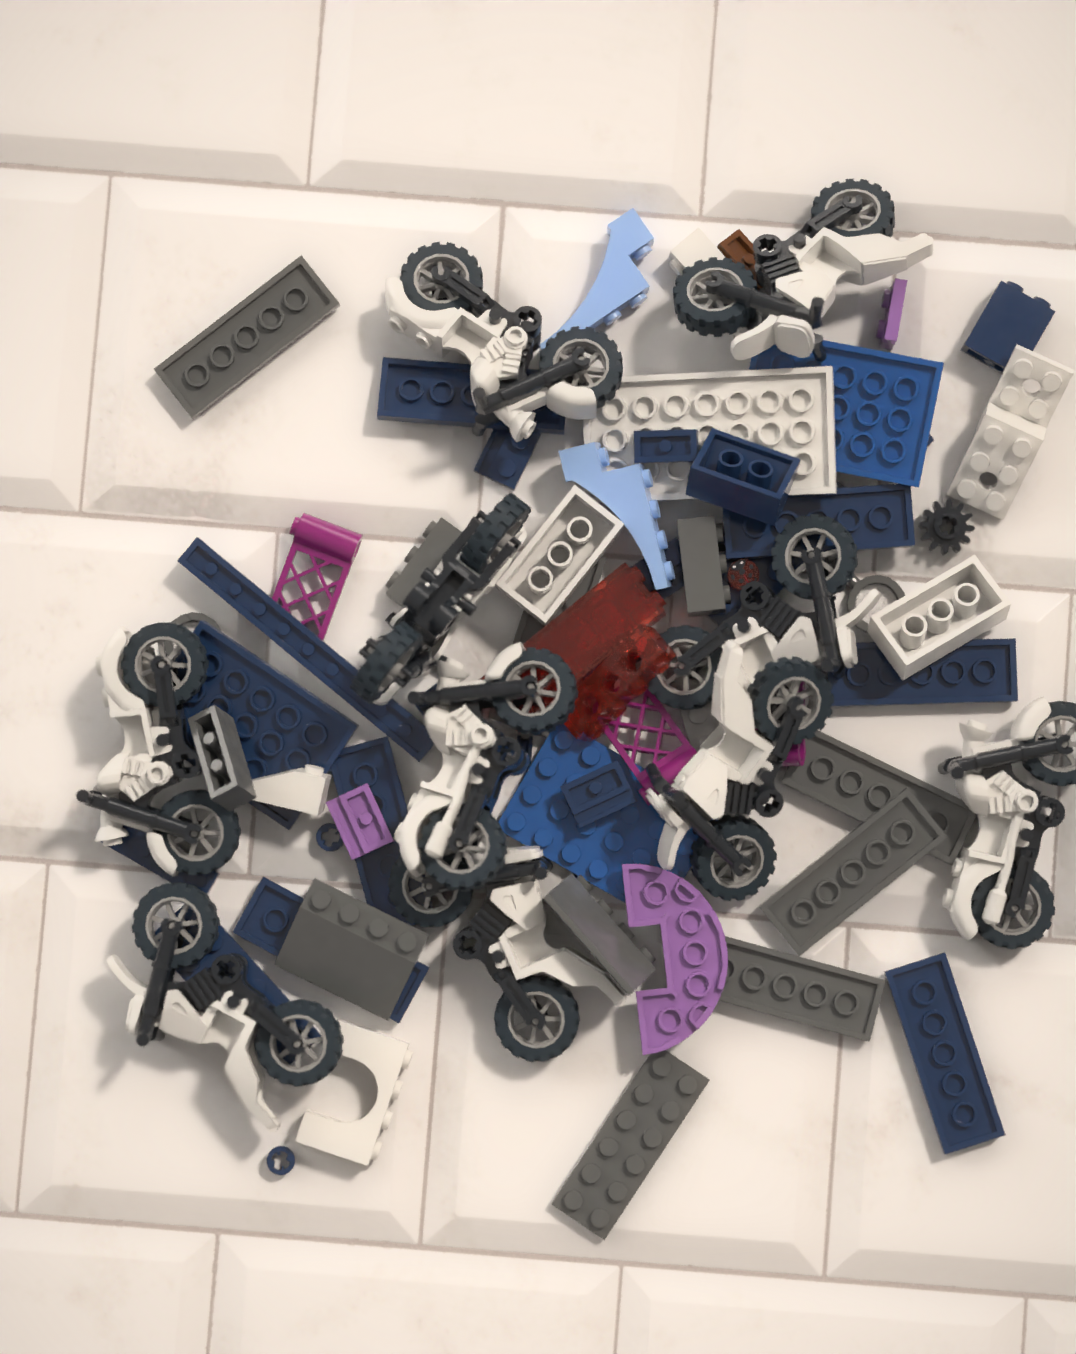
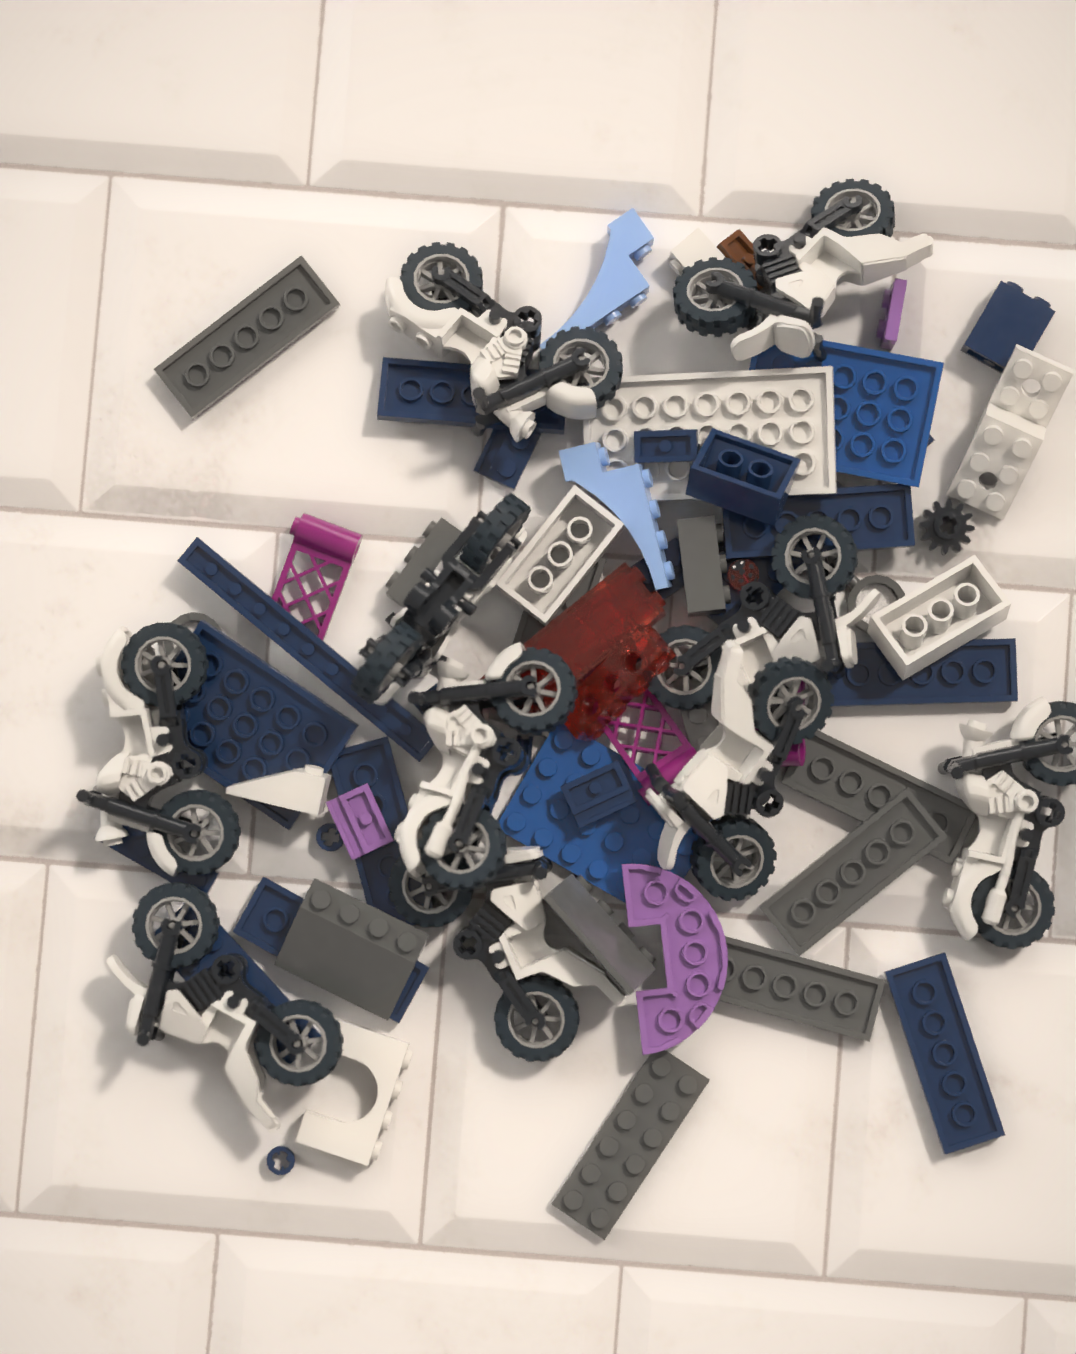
(222, 758): dark grey brick -> none

